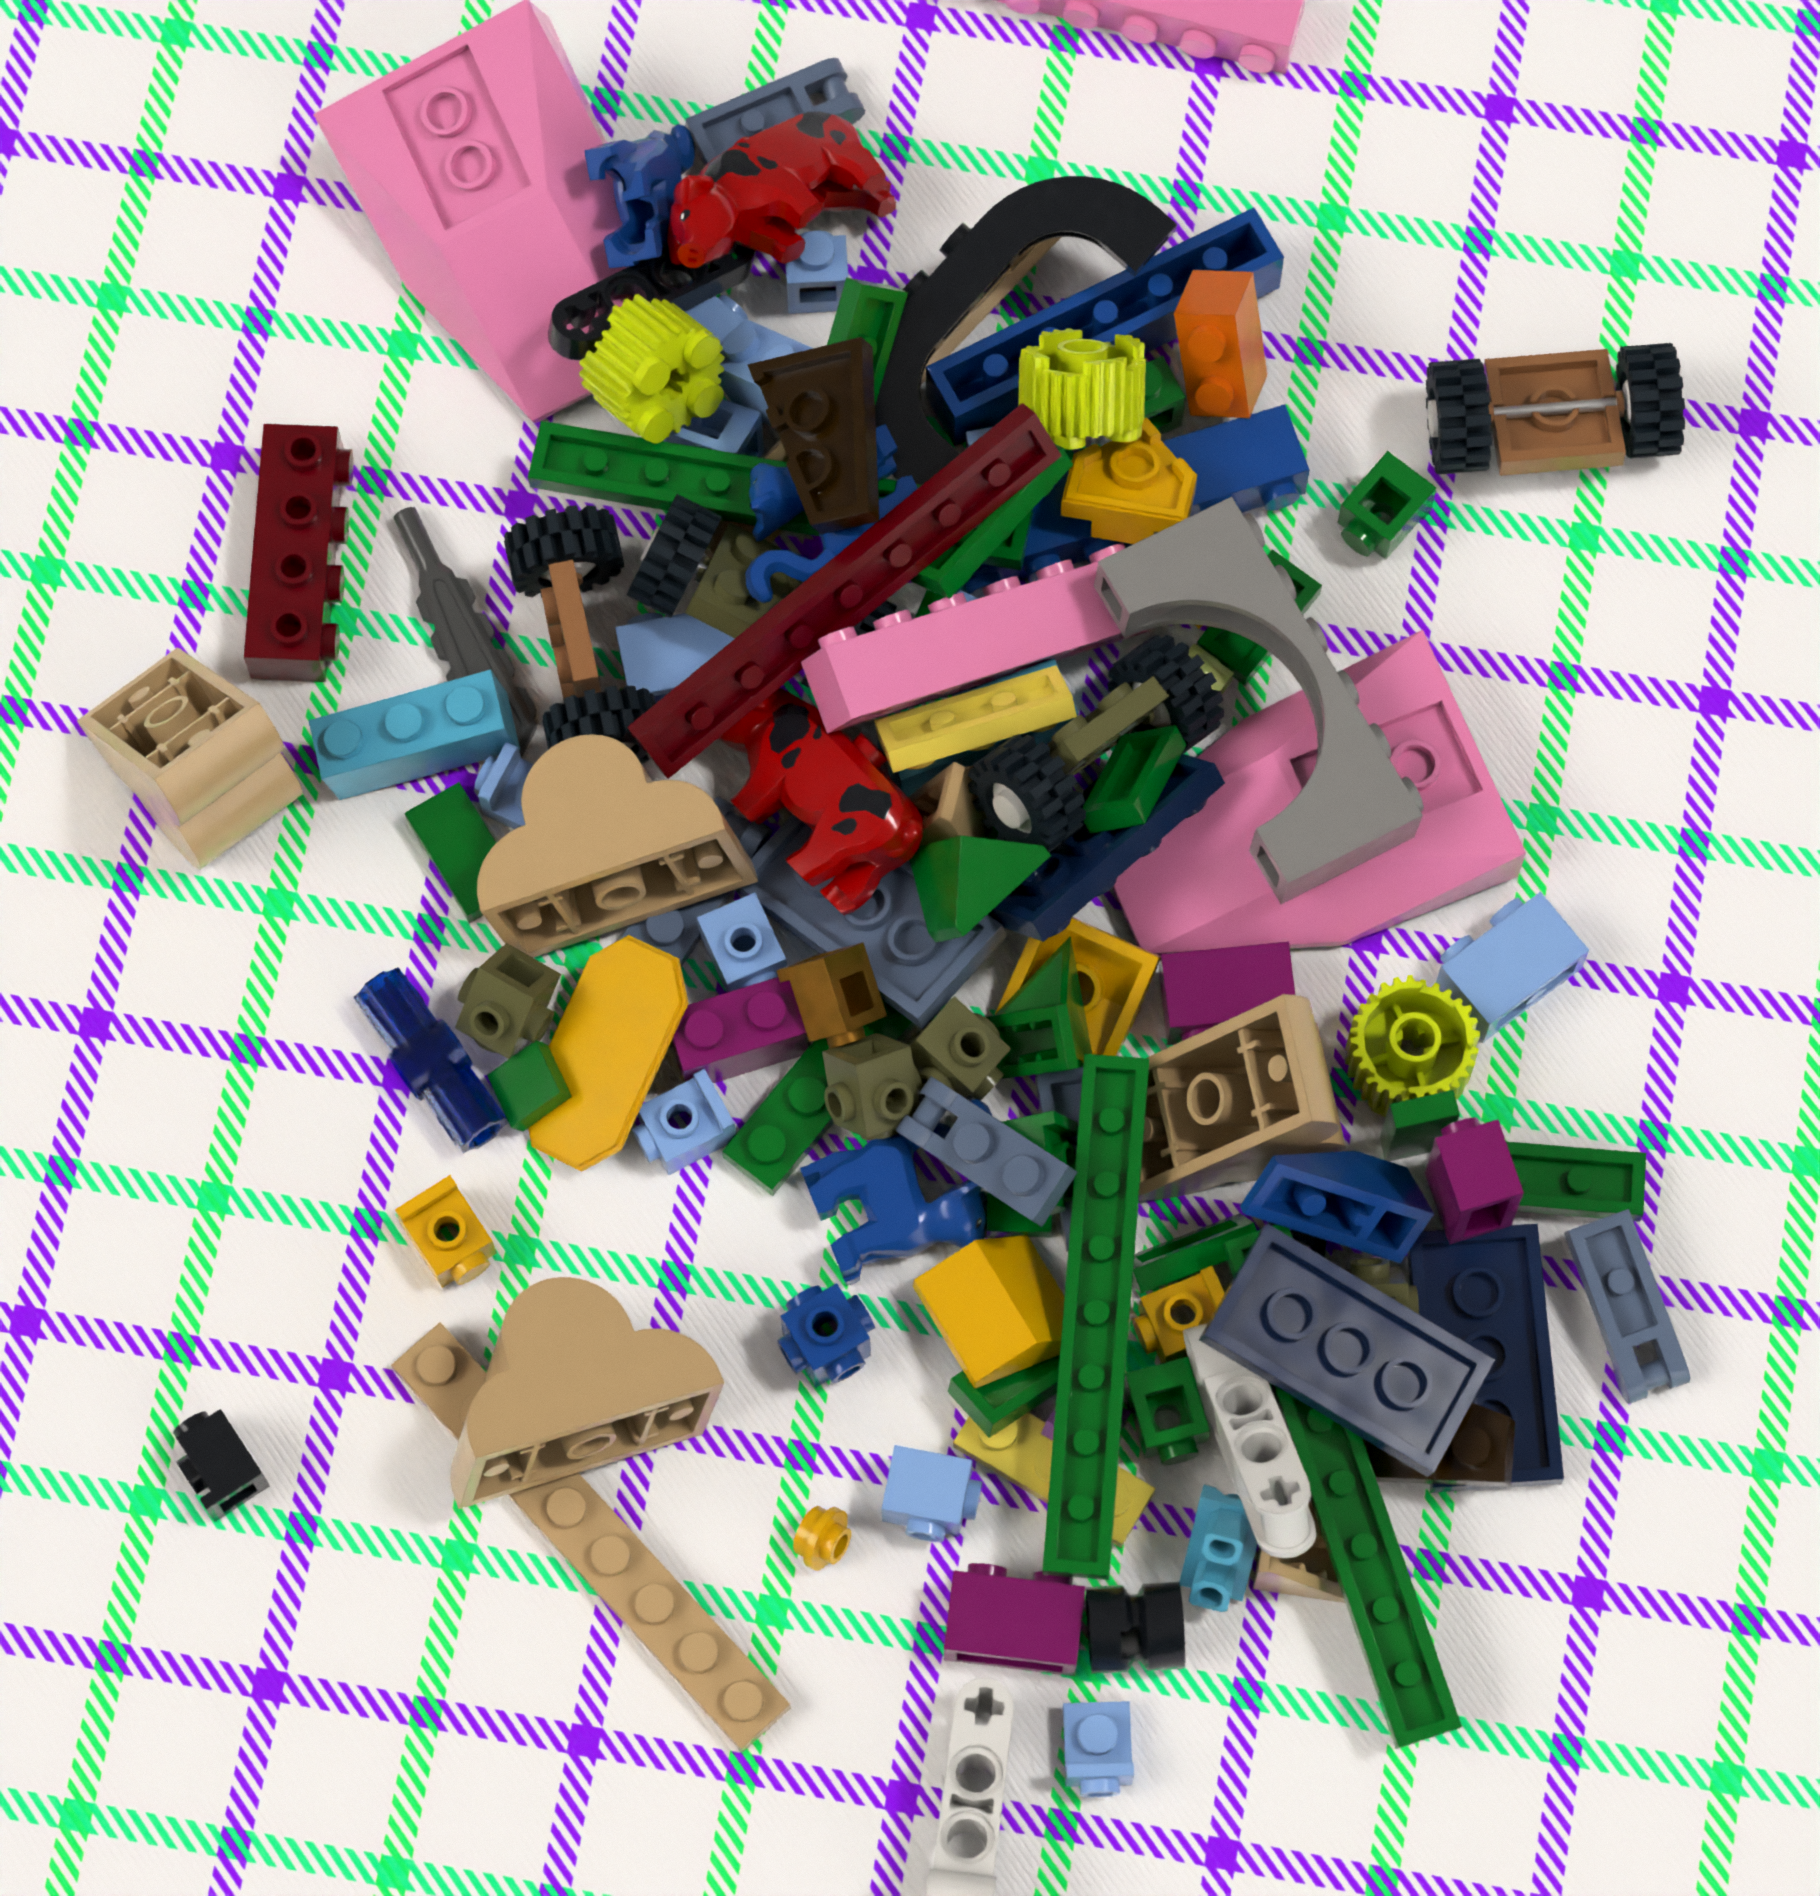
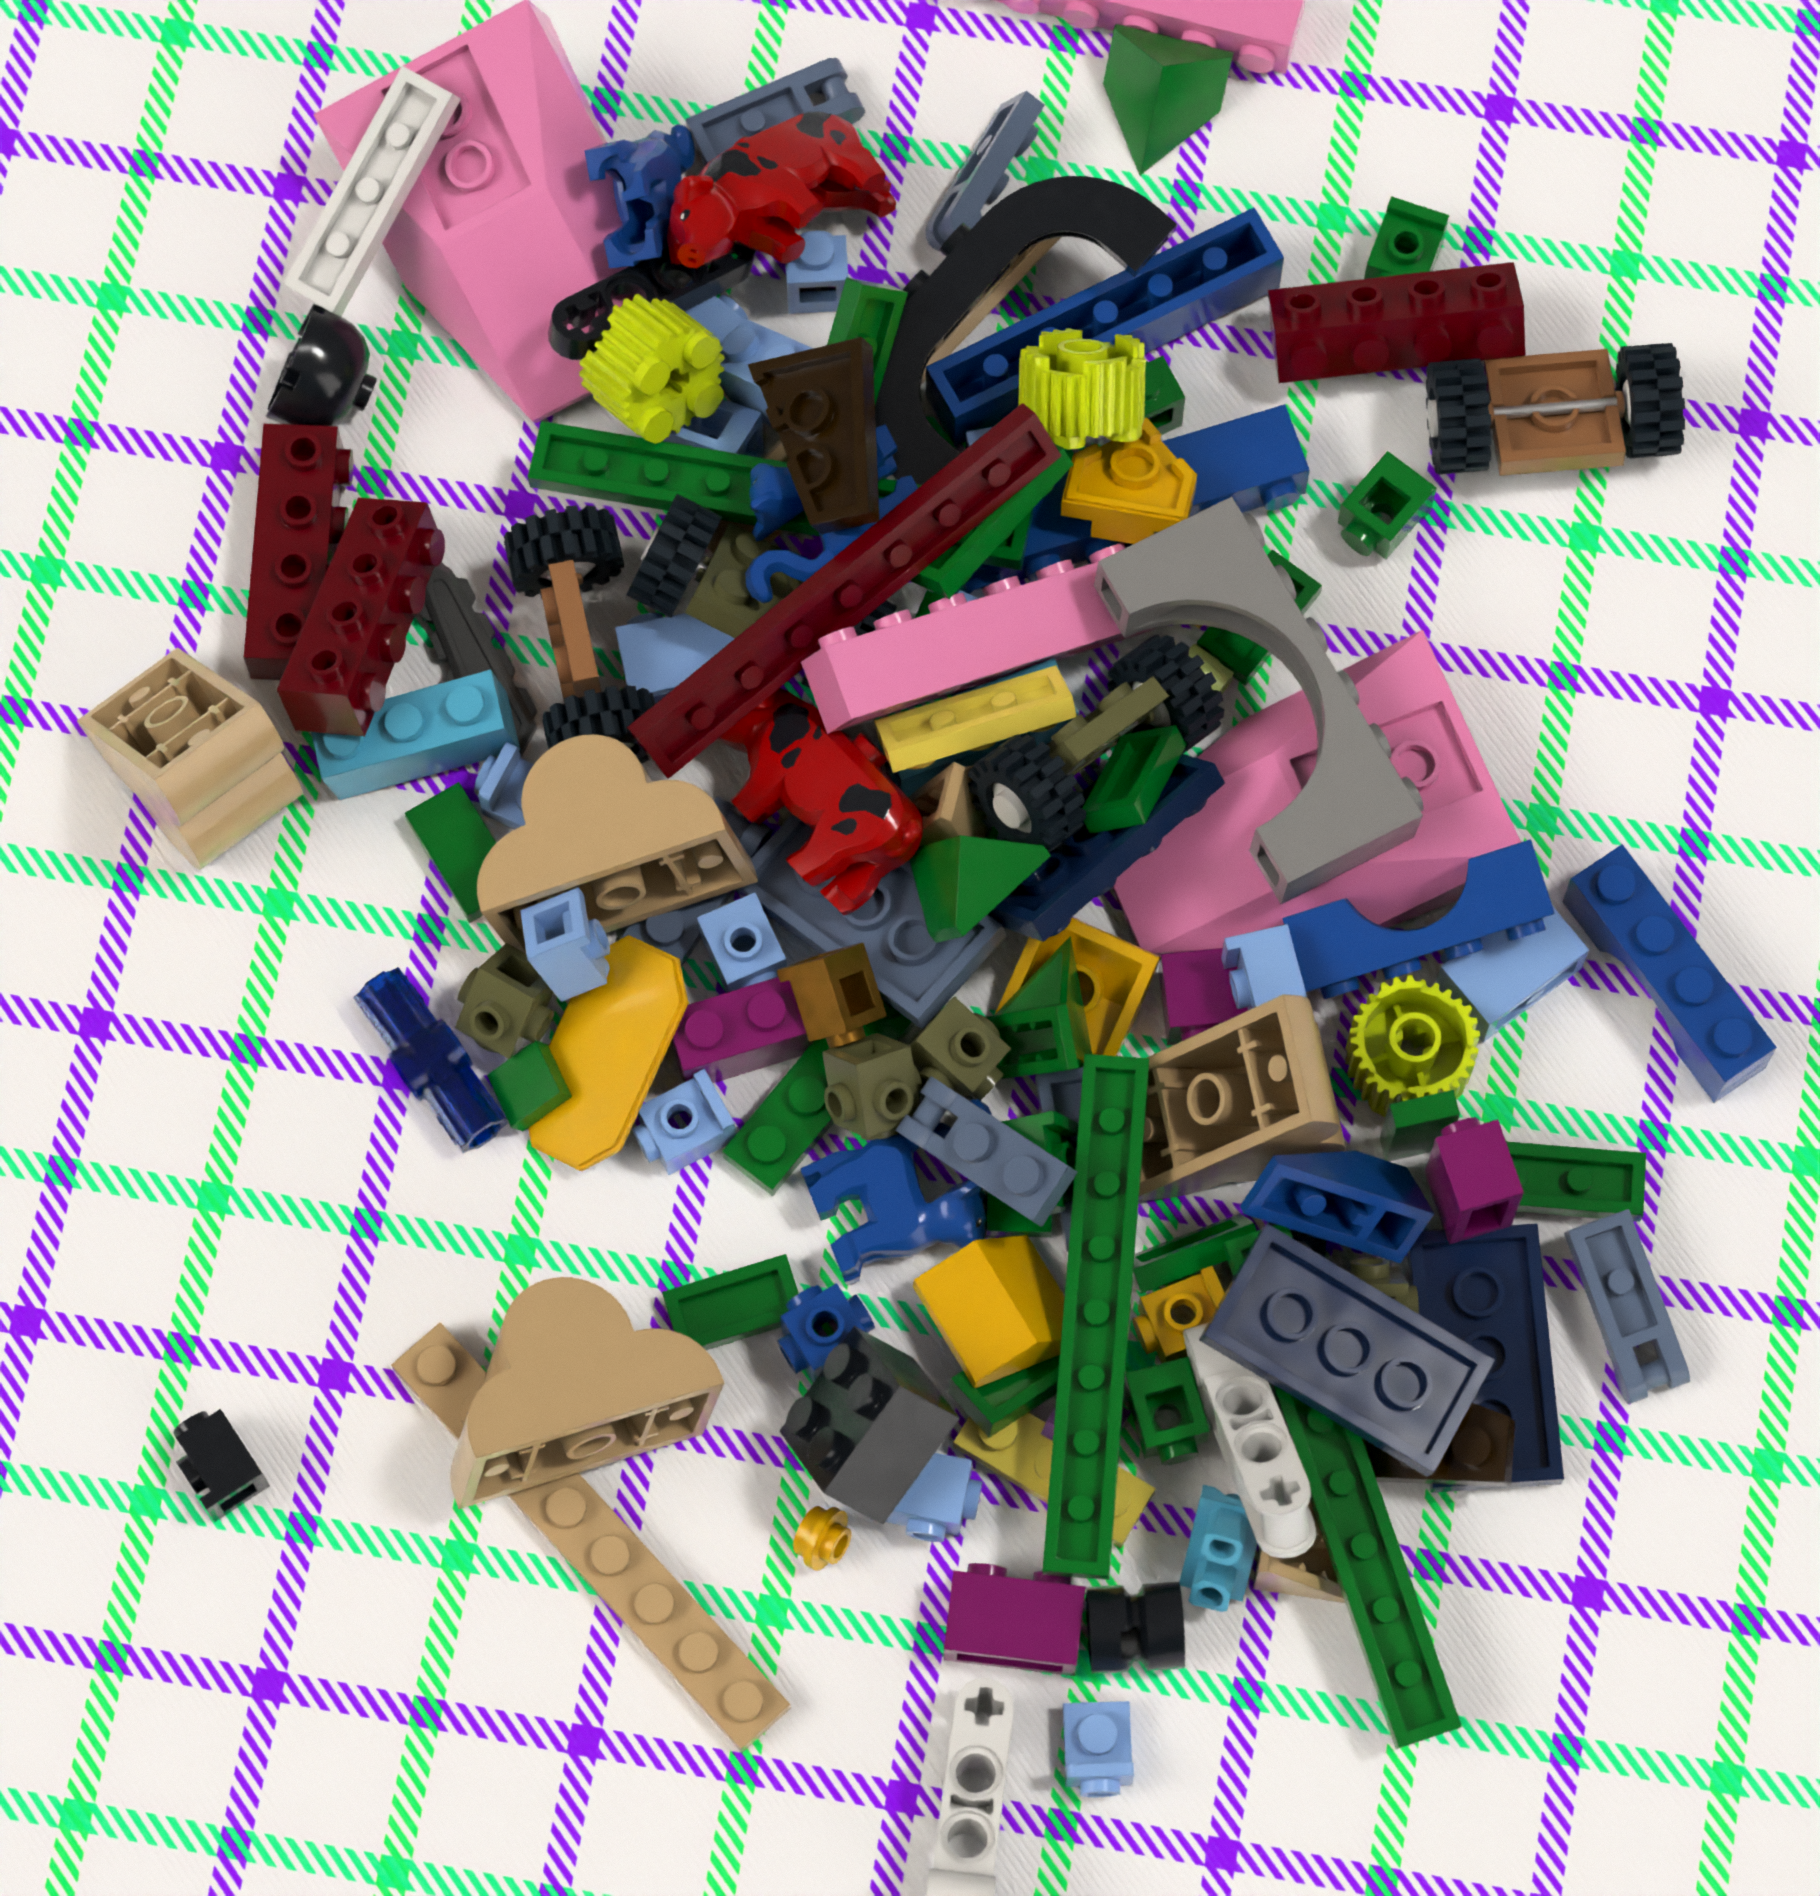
(323, 373): none -> black cylinder
(361, 617): none -> dark red brick
(371, 191): none -> white plate
(432, 1211): yellow brick -> none
(565, 944): none -> light blue brick
(732, 1303): none -> green tile
(868, 1424): none -> black brick
(983, 173): none -> sand blue plate
(1162, 90): none -> green slope
(1221, 343): orange brick -> none
(1264, 966): none -> light blue brick
(1396, 322): none -> dark red brick
(1411, 230): none -> green brick
(1499, 894): none -> blue arch
(1704, 1014): none -> blue arch

